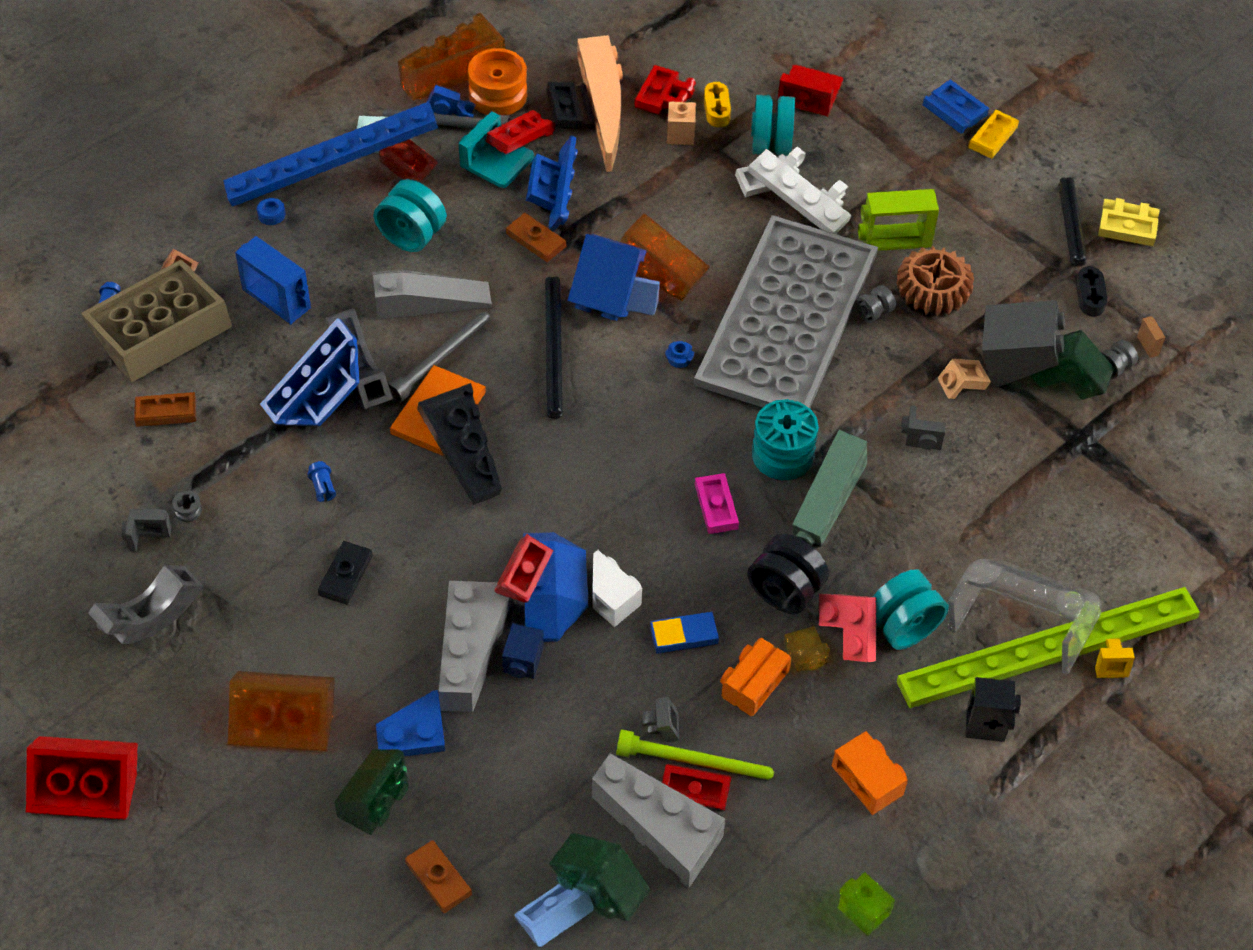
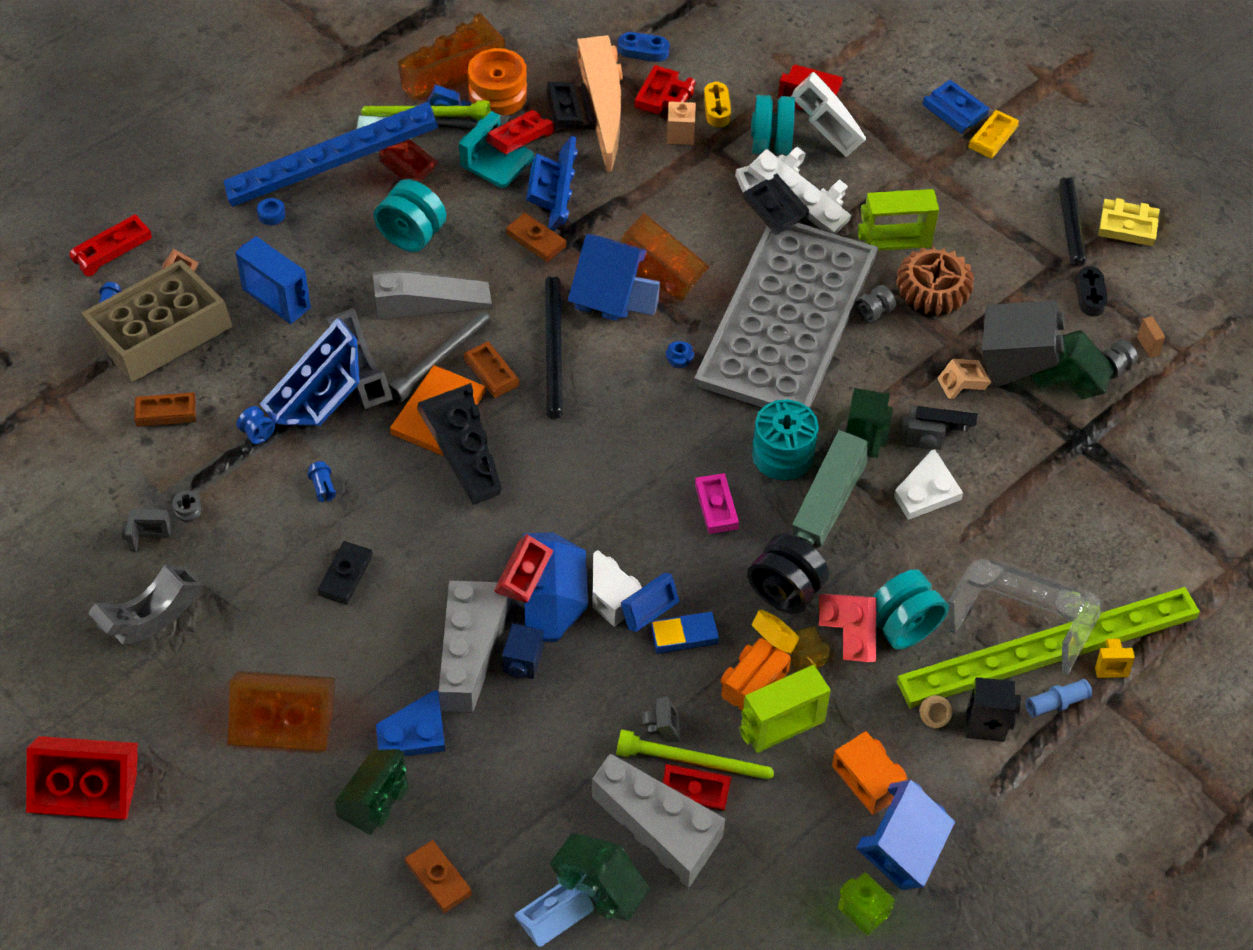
(110, 244): none -> red plate
(255, 425): none -> blue wheel
(476, 111): none -> lime piece
(491, 369): none -> dark orange plate
(643, 46): none -> blue plate
(650, 602): none -> blue tile
(775, 631): none -> yellow beam
(776, 204): none -> black plate
(784, 709): none -> lime window
(828, 114): none -> white slope
(870, 419): none -> clear green brick
(908, 836): none -> panel
(927, 488): none -> white wing
(935, 711): none -> tan plate
(957, 419): none -> black plate
(1058, 698): none -> medium blue pin

